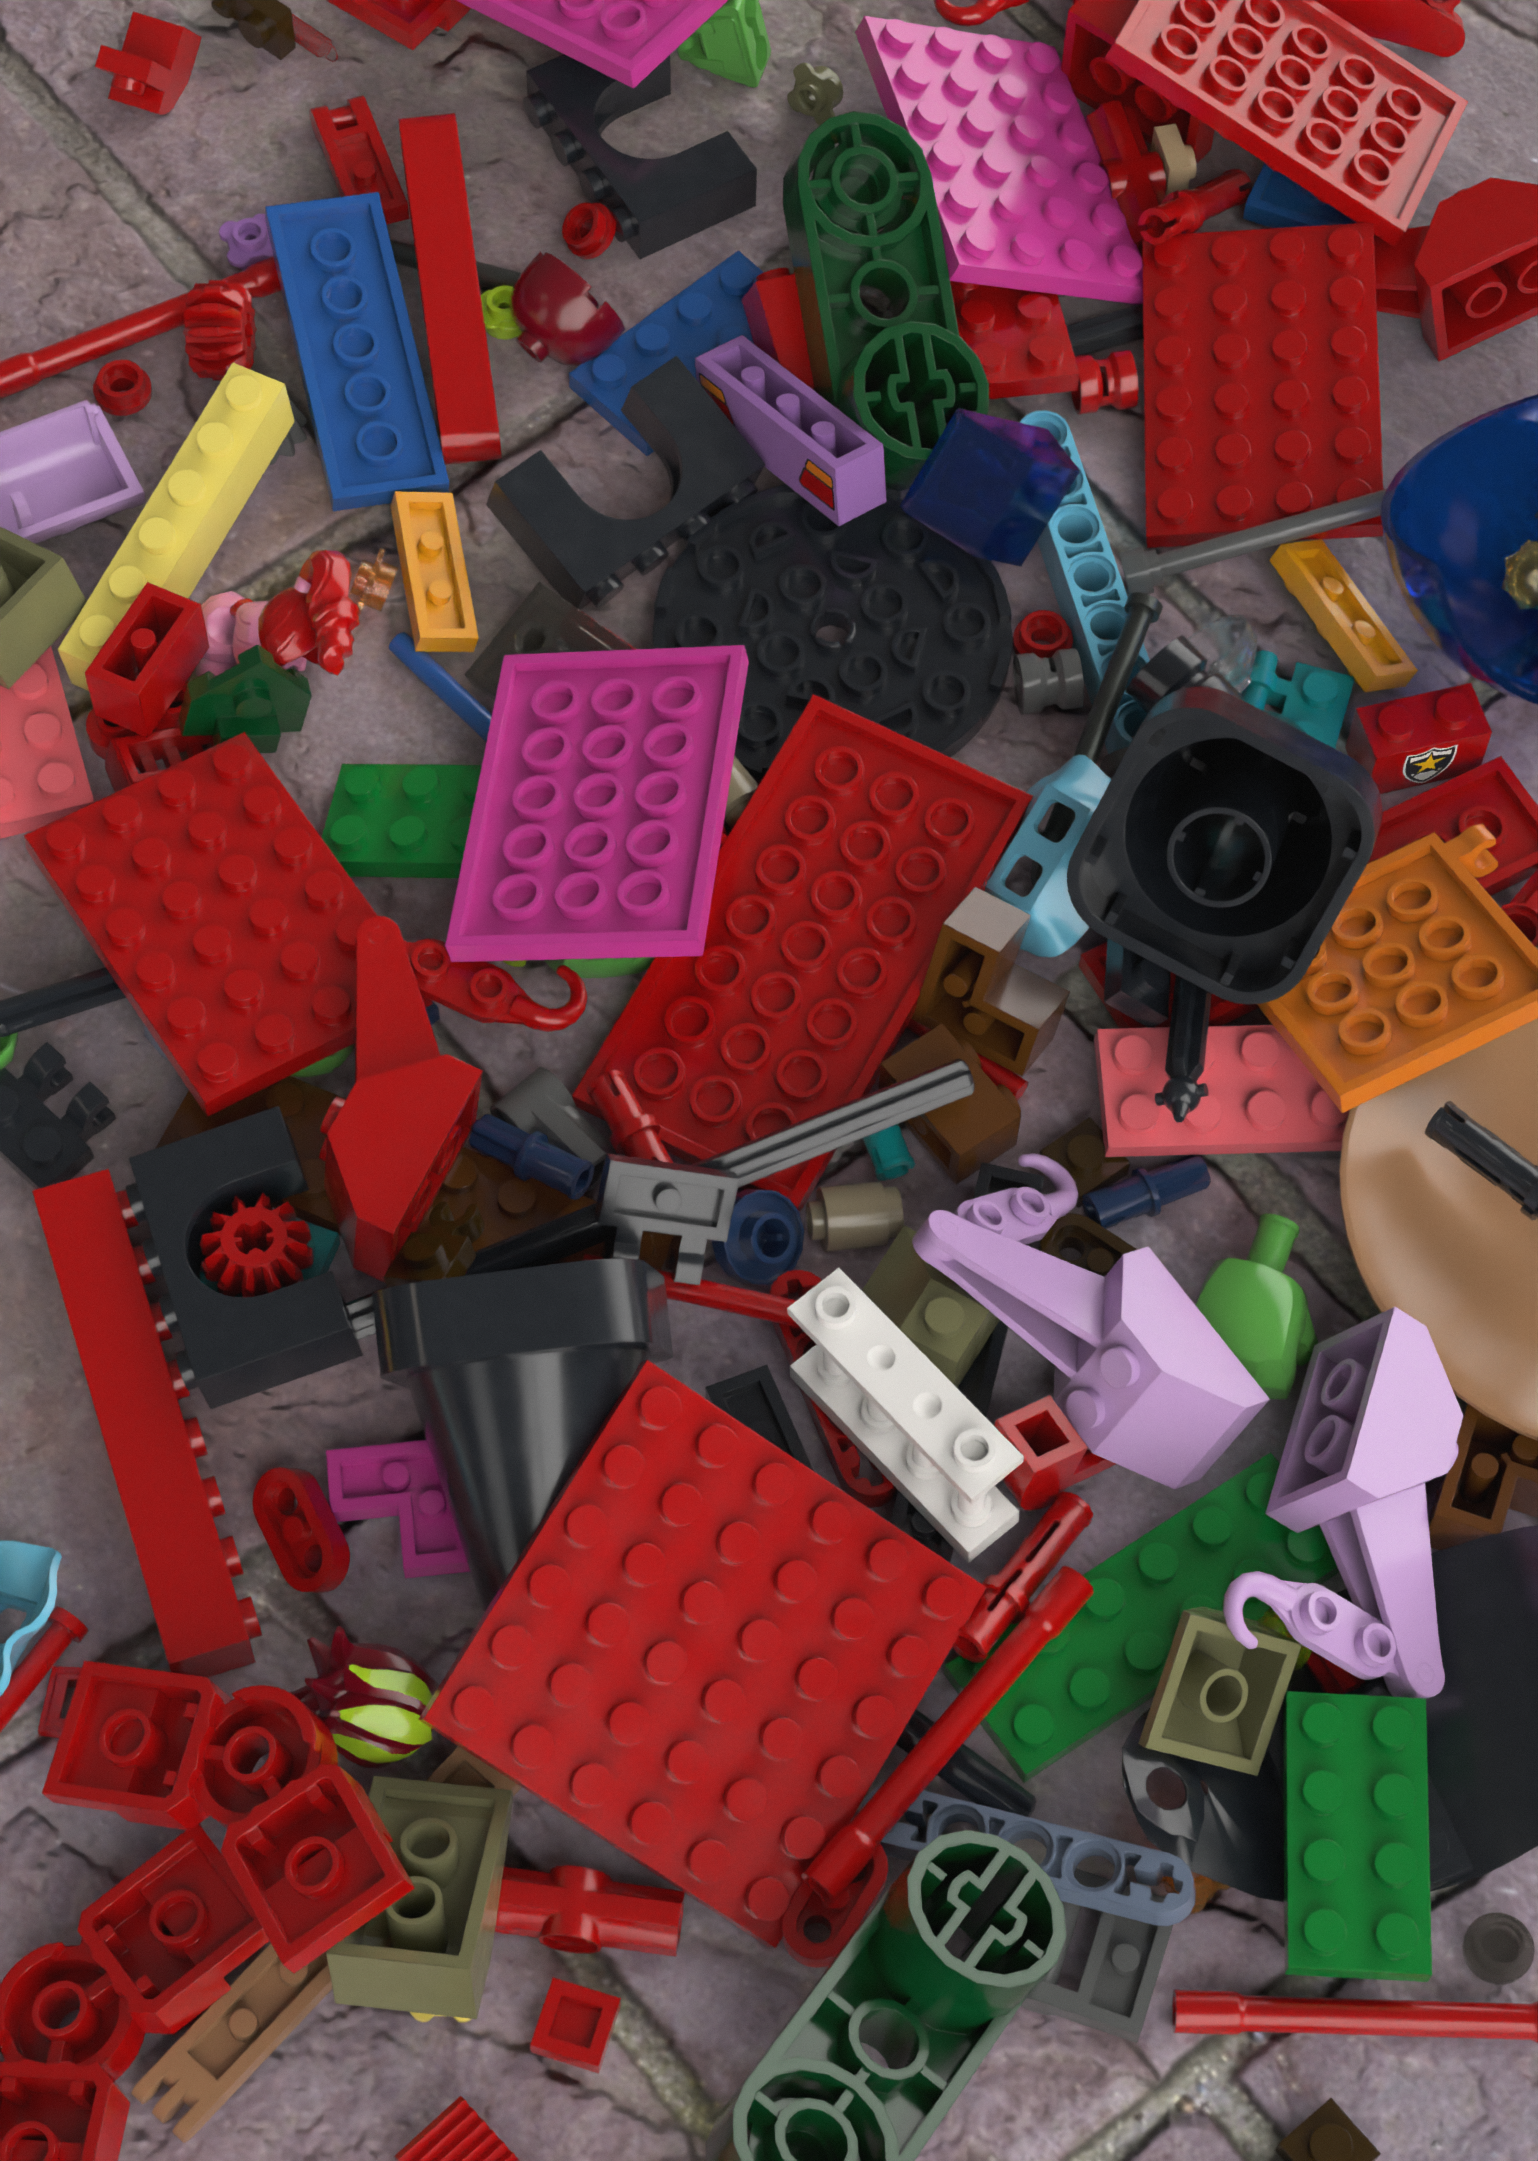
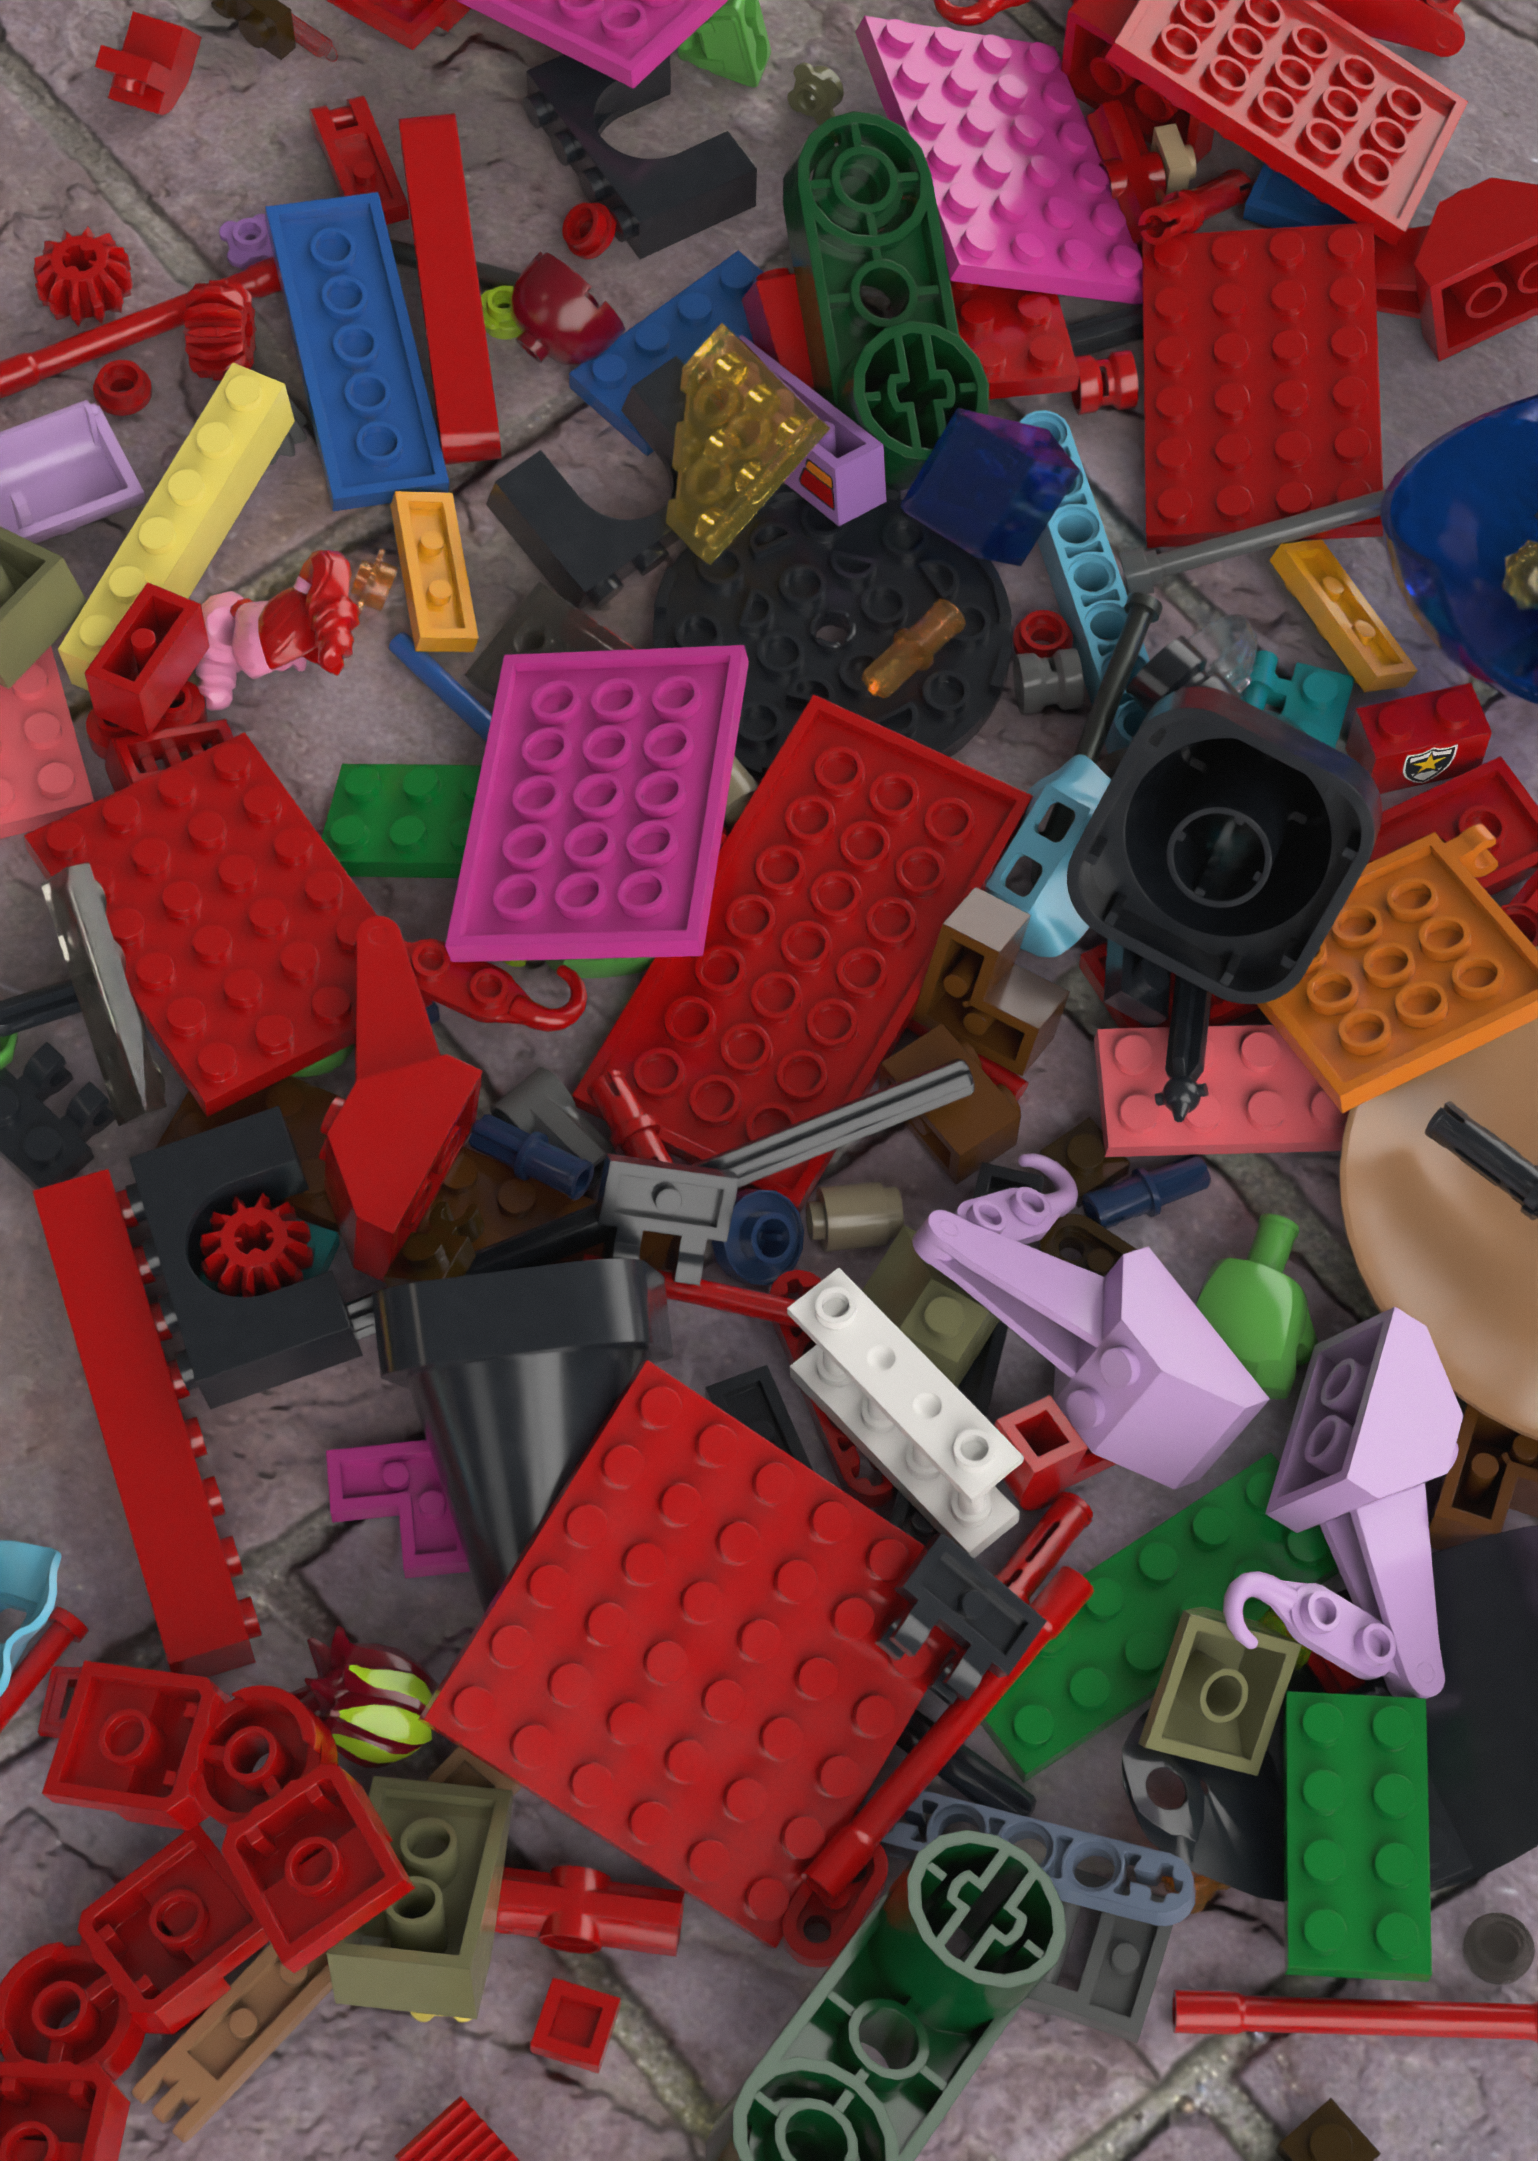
(83, 276): none -> red gear
(103, 993): none -> clear smoke plate
(249, 699): dark green plate -> none
(301, 1535): red plate -> none
(735, 442): none -> clear yellow plate
(889, 1153): teal pin -> none
(913, 648): none -> clear orange axle
(969, 1606): none -> black plate

